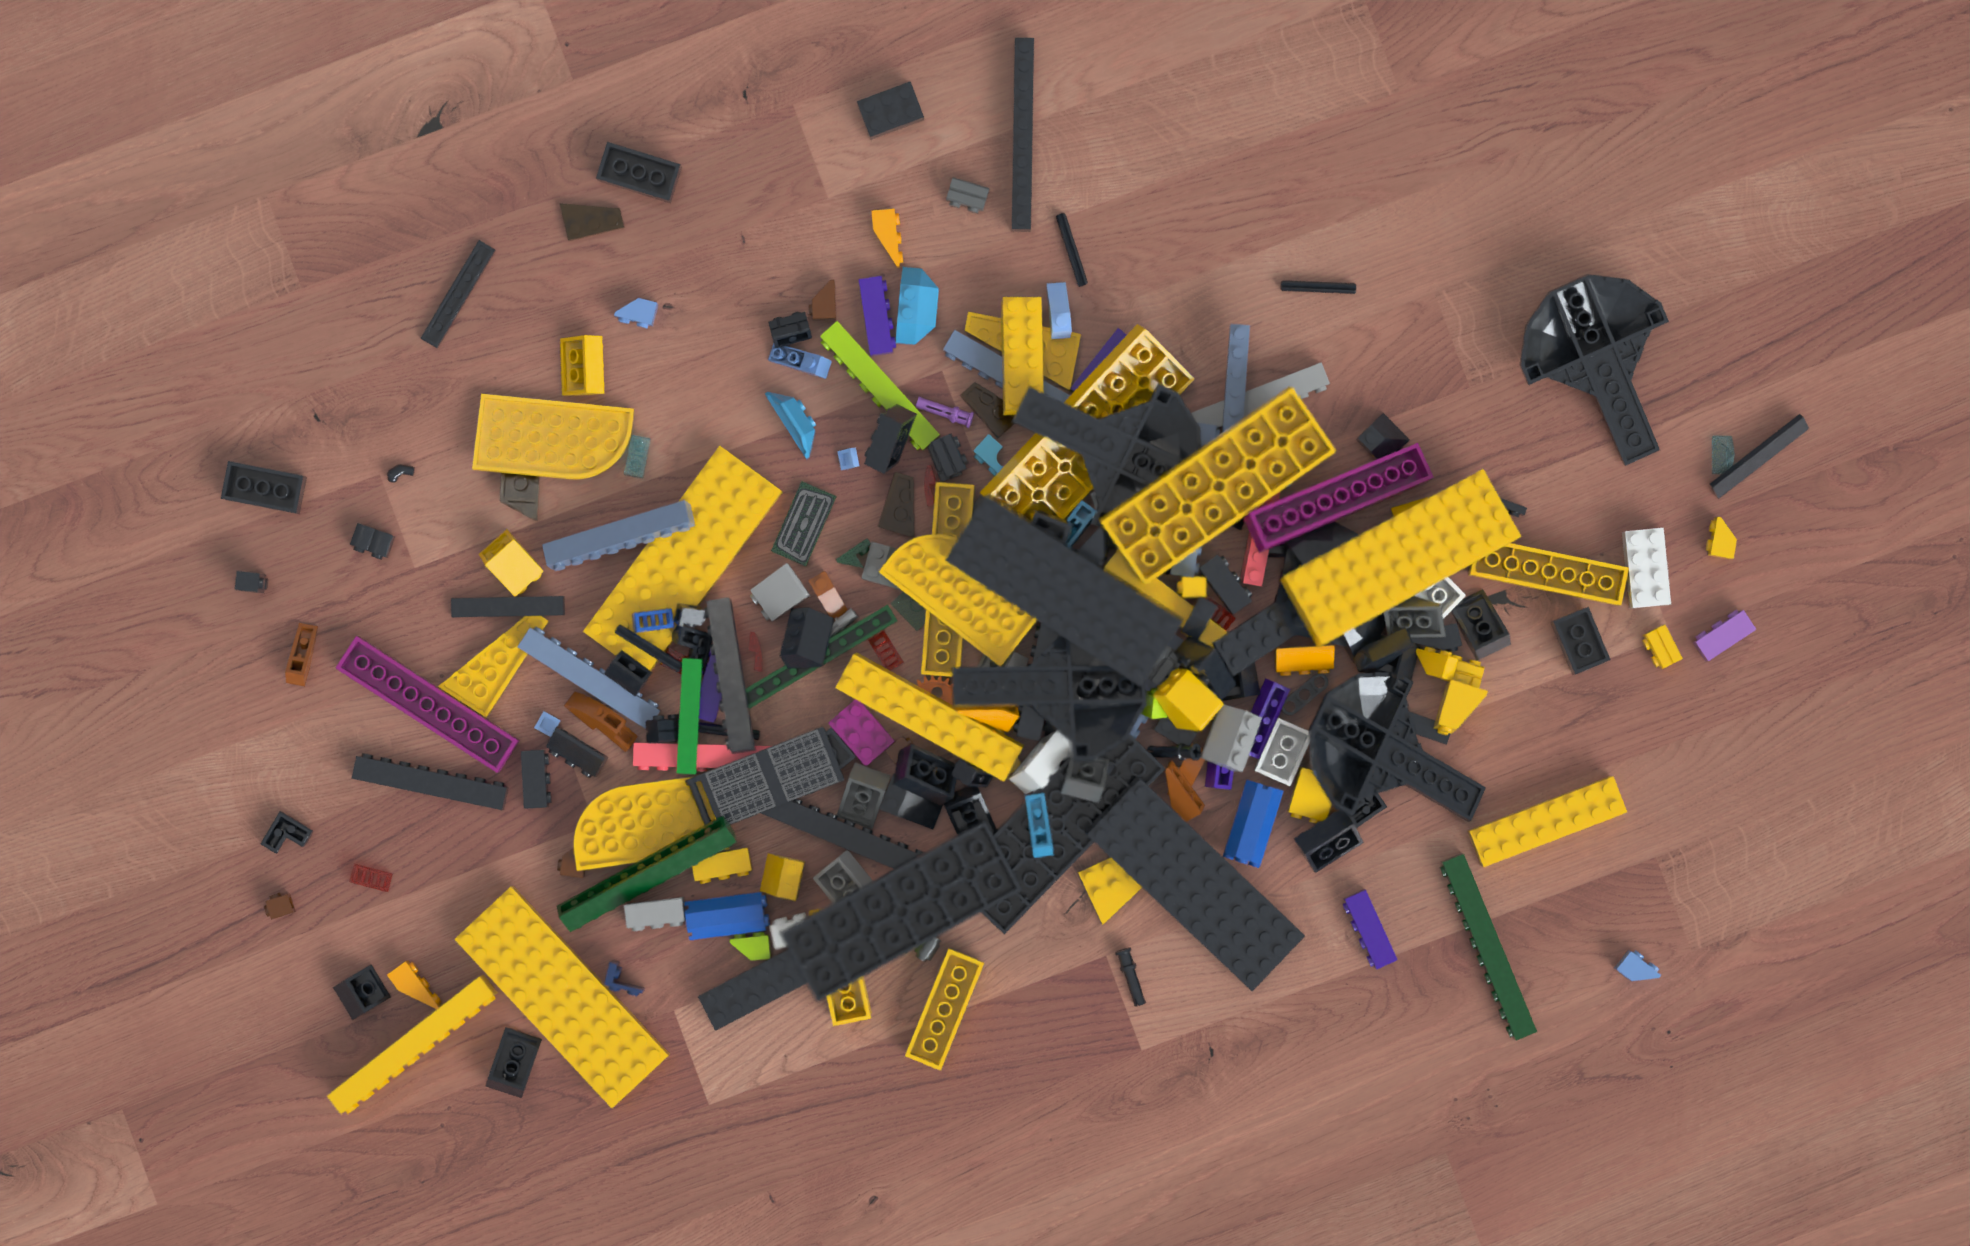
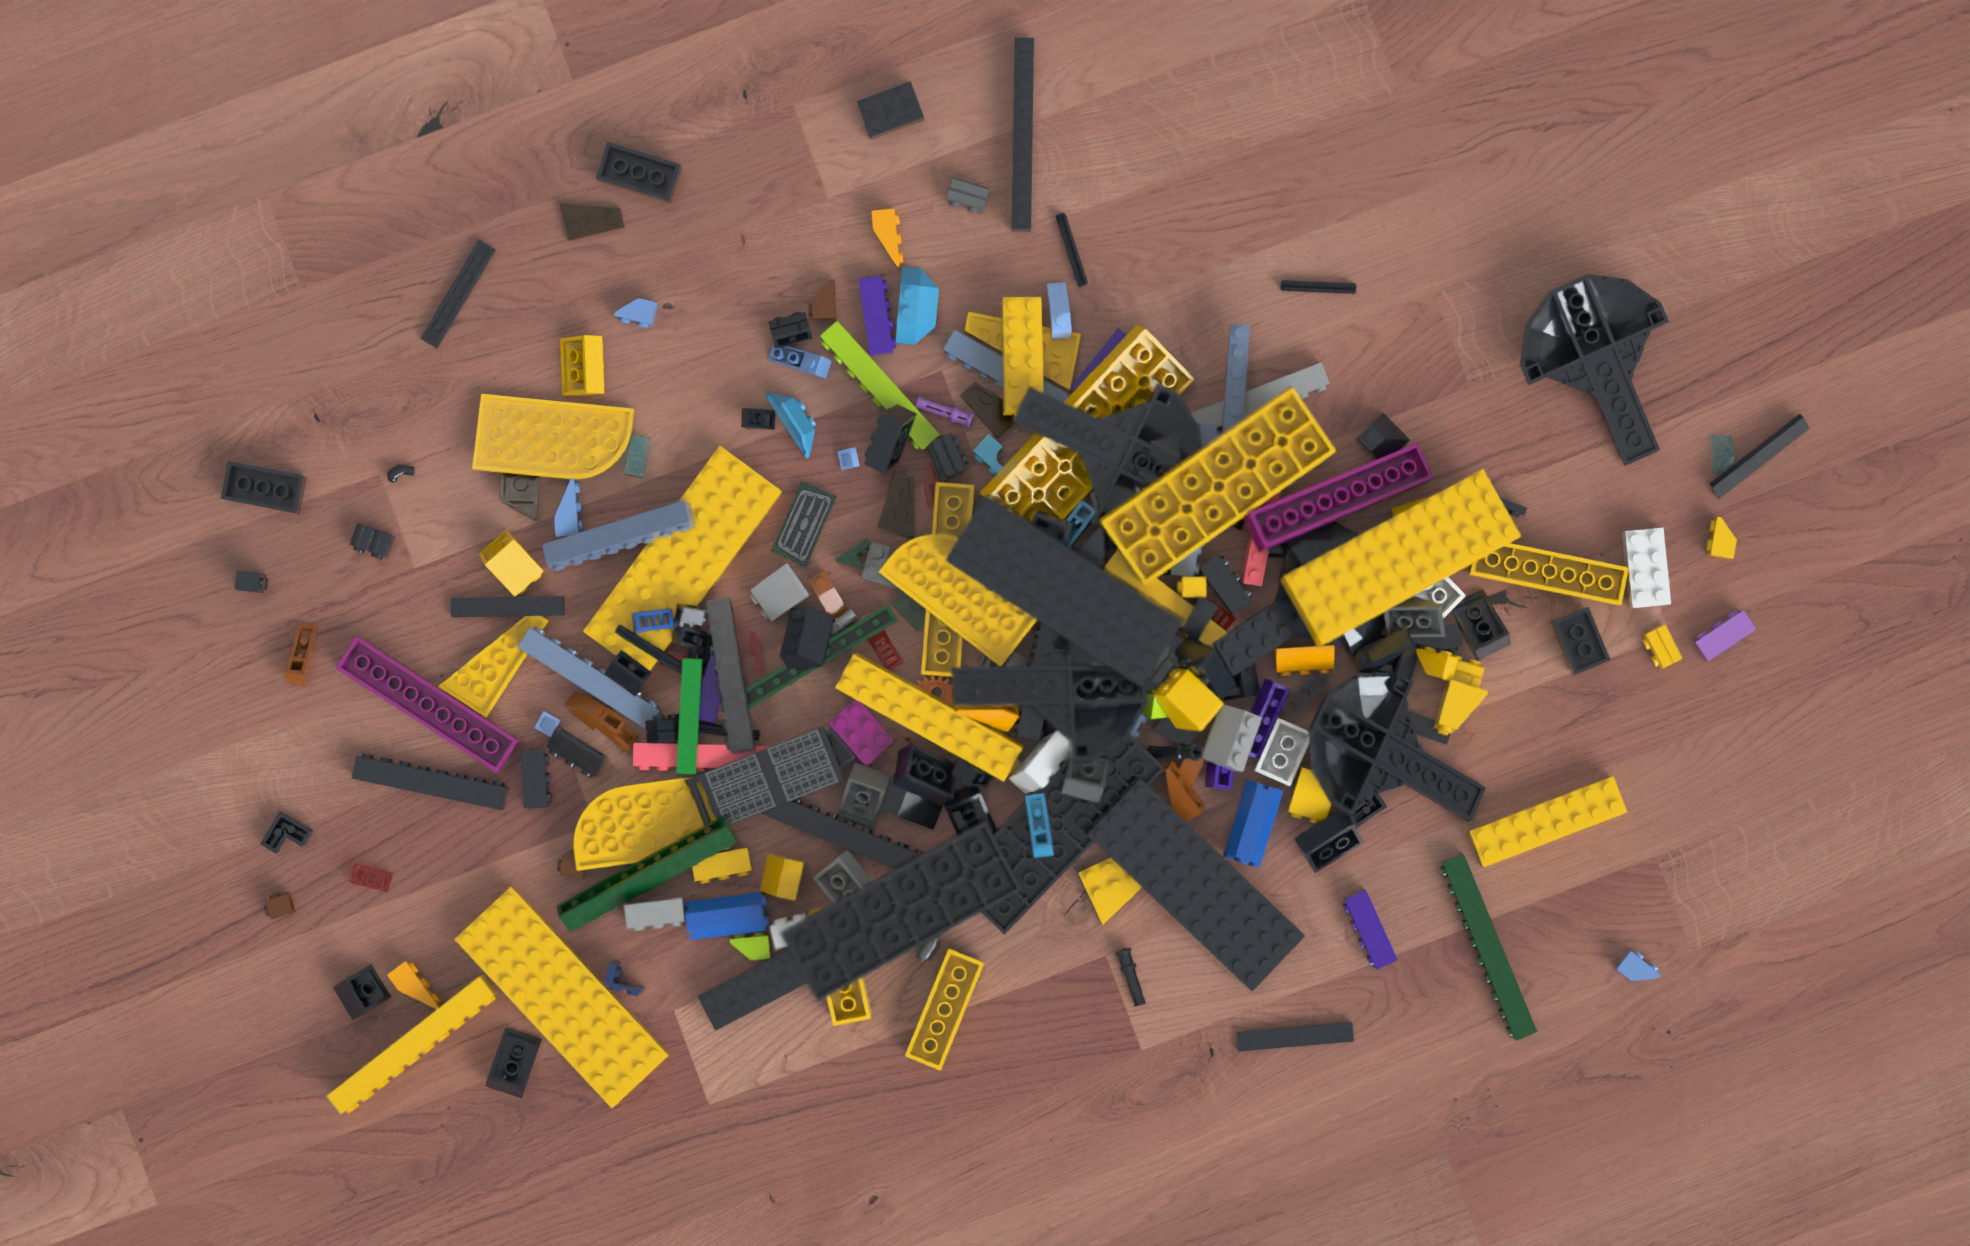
(567, 515): none -> medium blue slope
(758, 419): none -> black slope
(1295, 1036): none -> black tile

